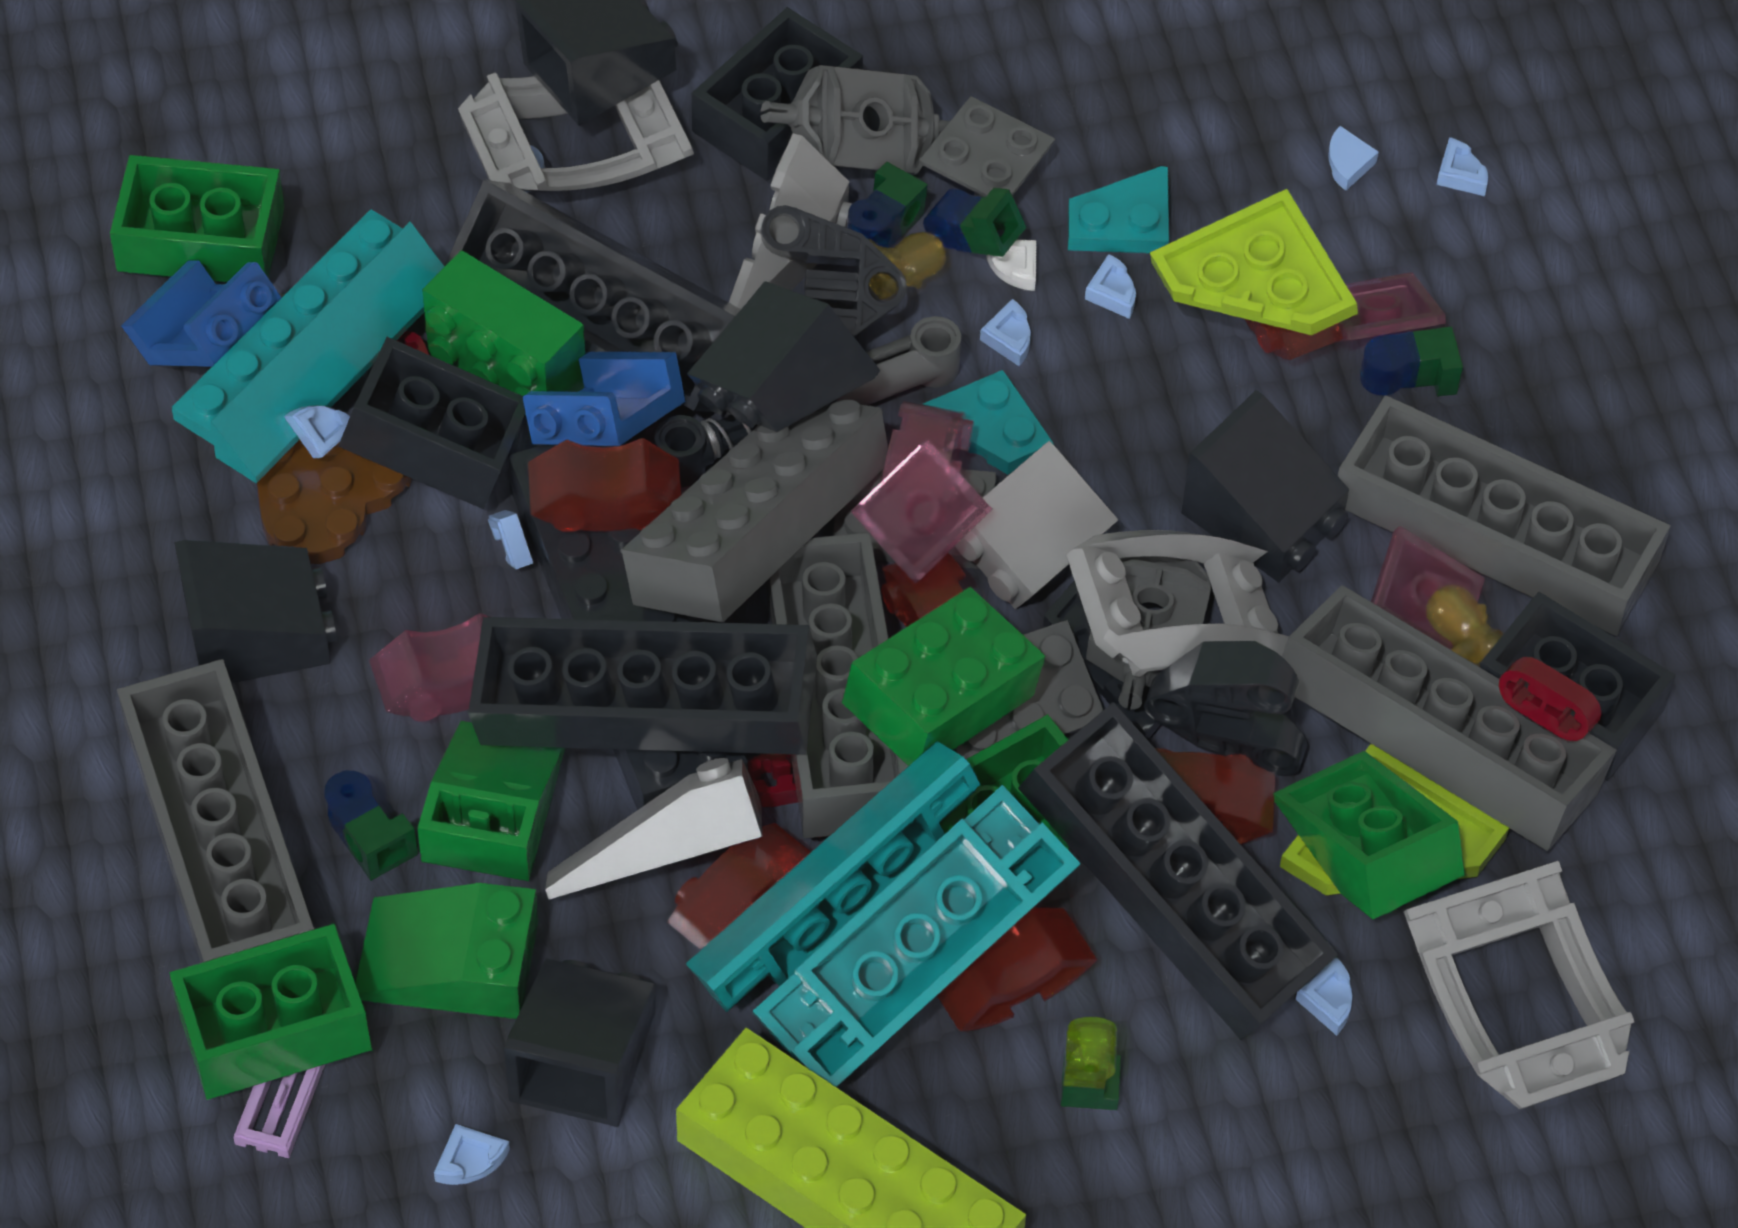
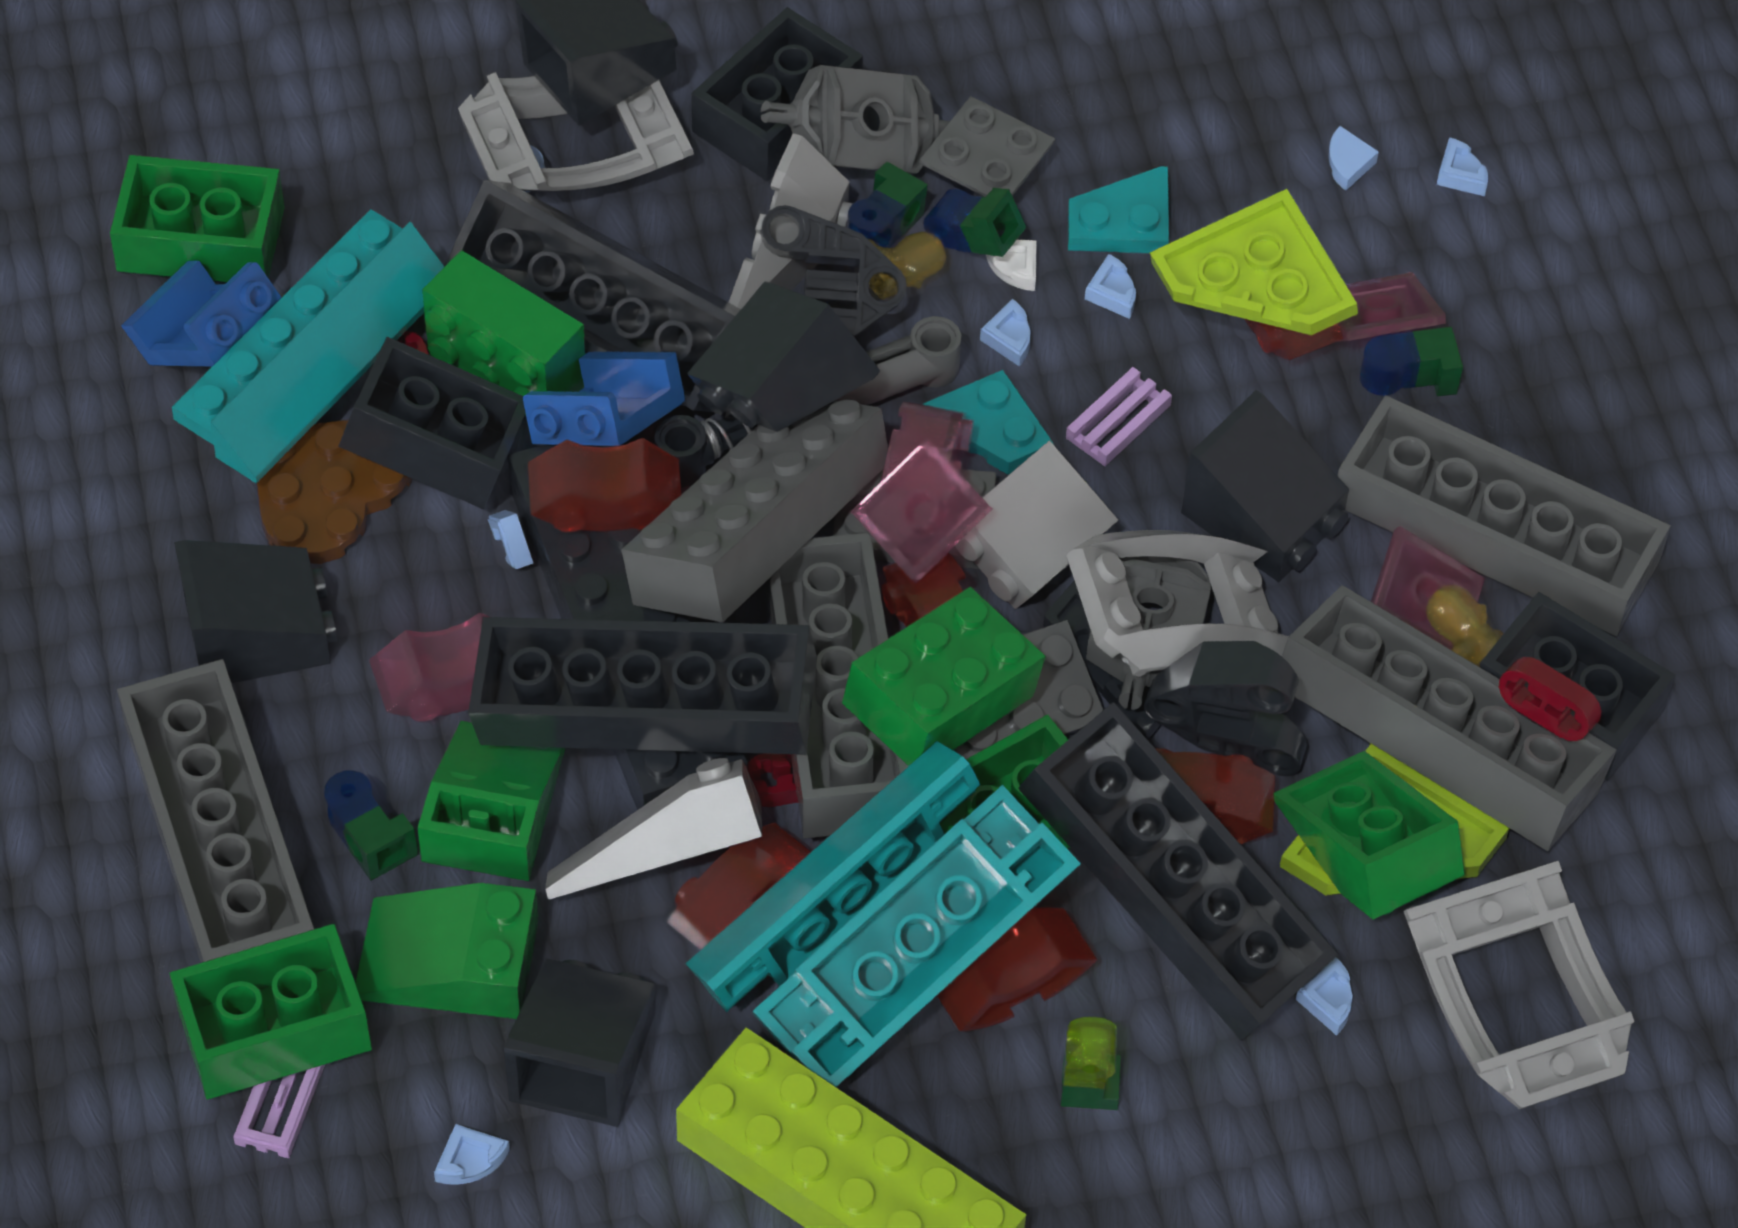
(318, 427): light blue tile -> none
(1103, 405): none -> lavender tile

